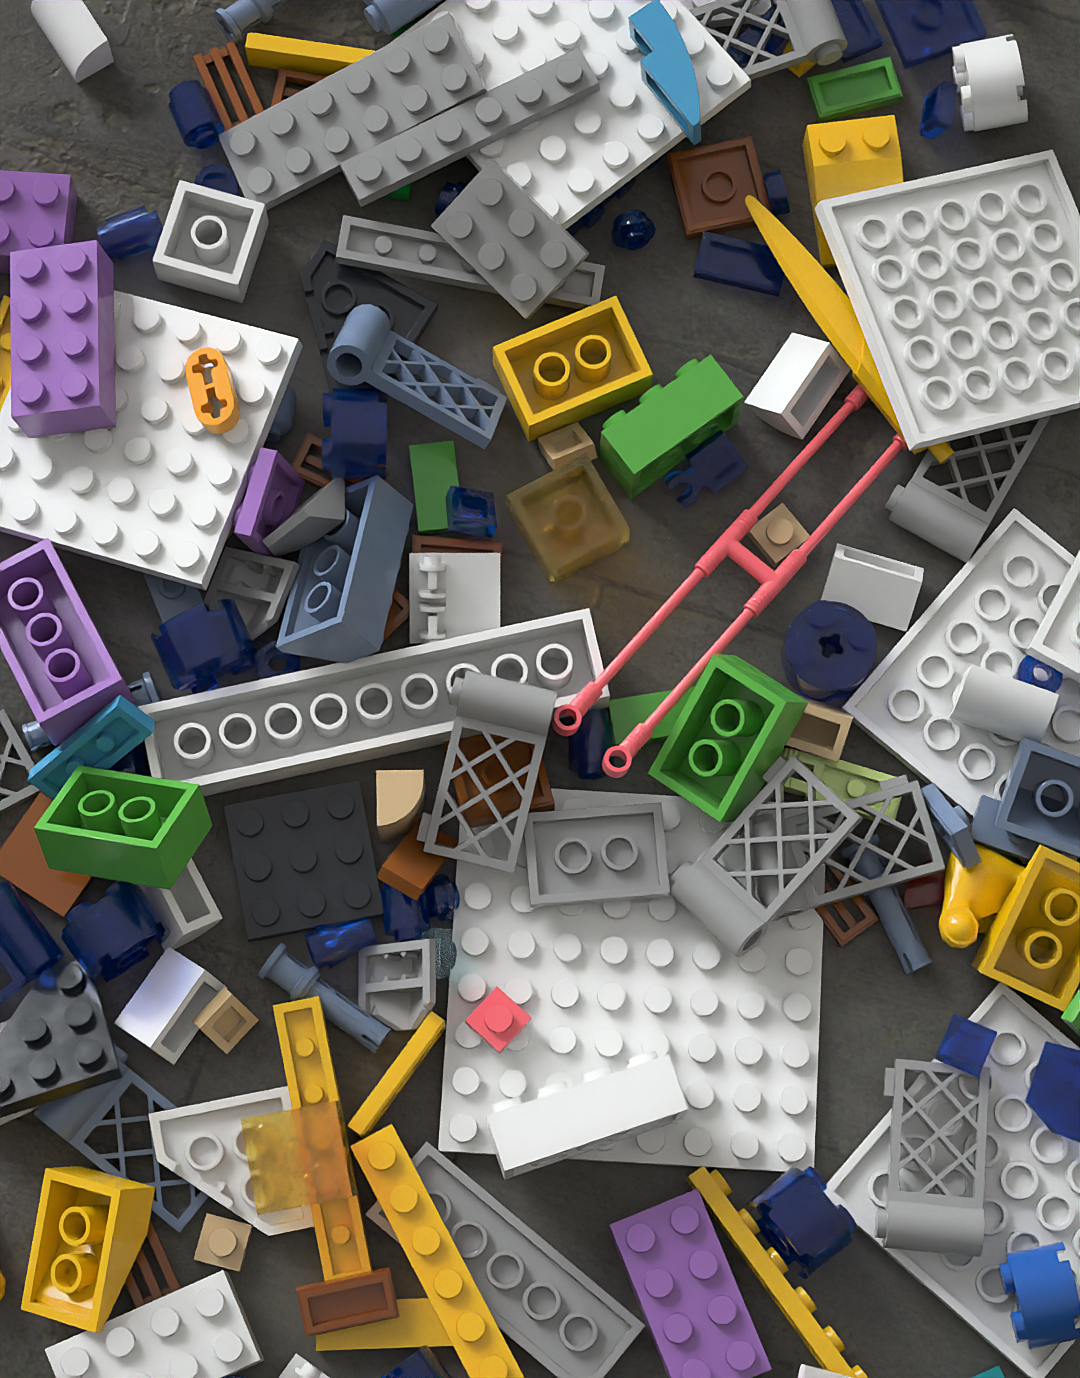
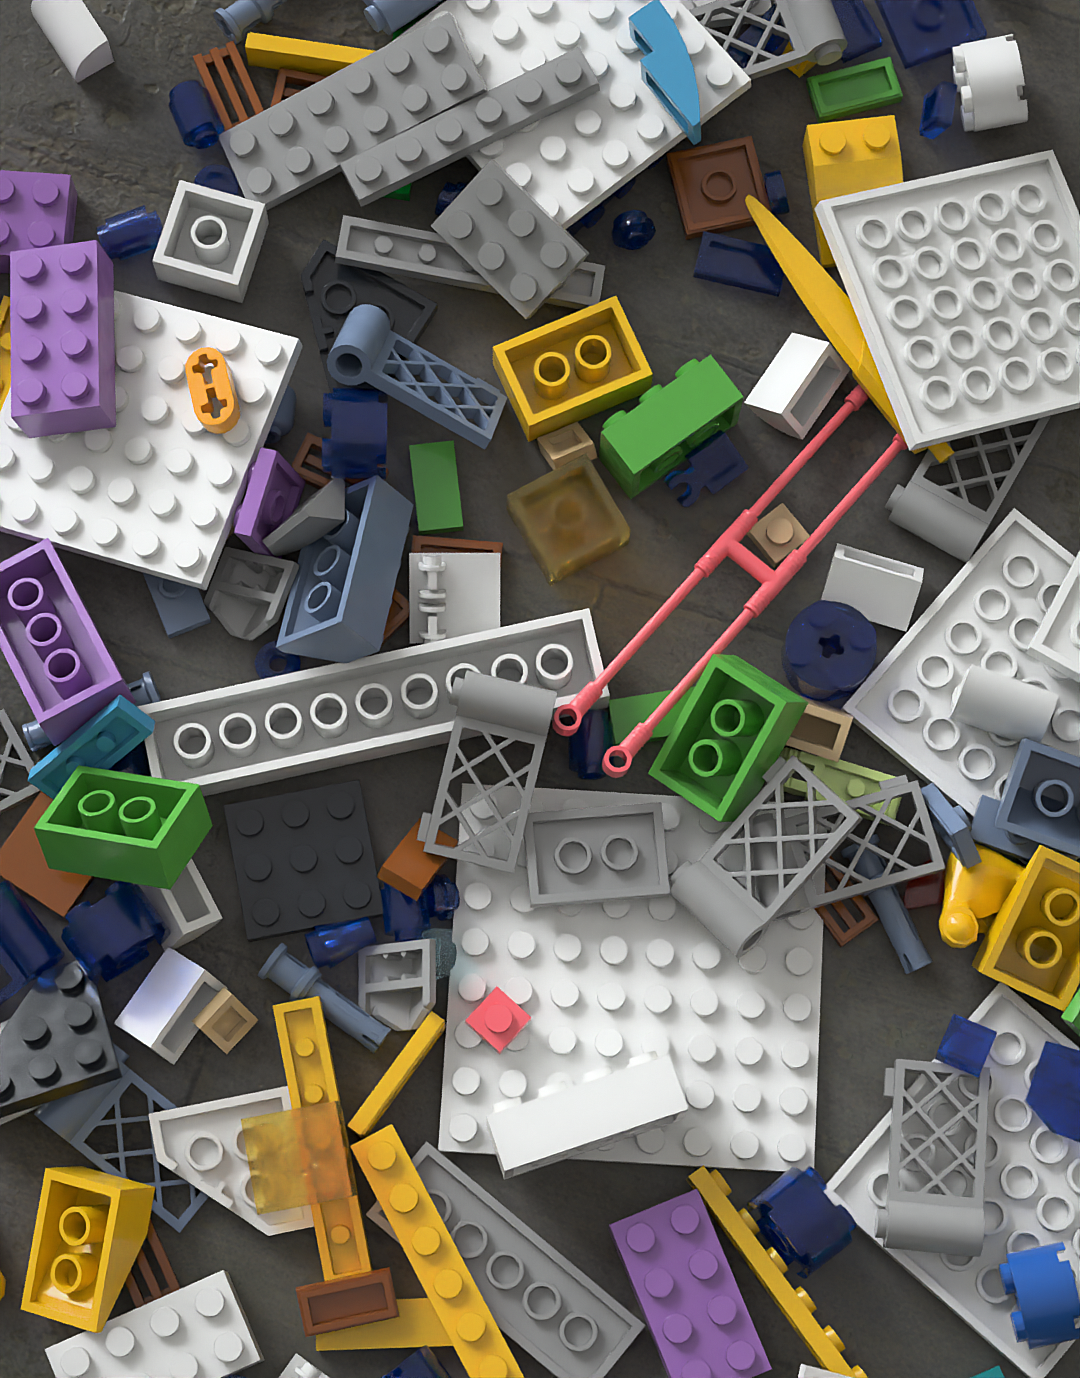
(204, 646): clear blue brick -> none
(223, 1242): tan plate -> none
(399, 801): tan brick -> none
(471, 511): clear blue plate -> none
(491, 772): dark orange tile -> none
(1025, 674): clear blue plate -> none

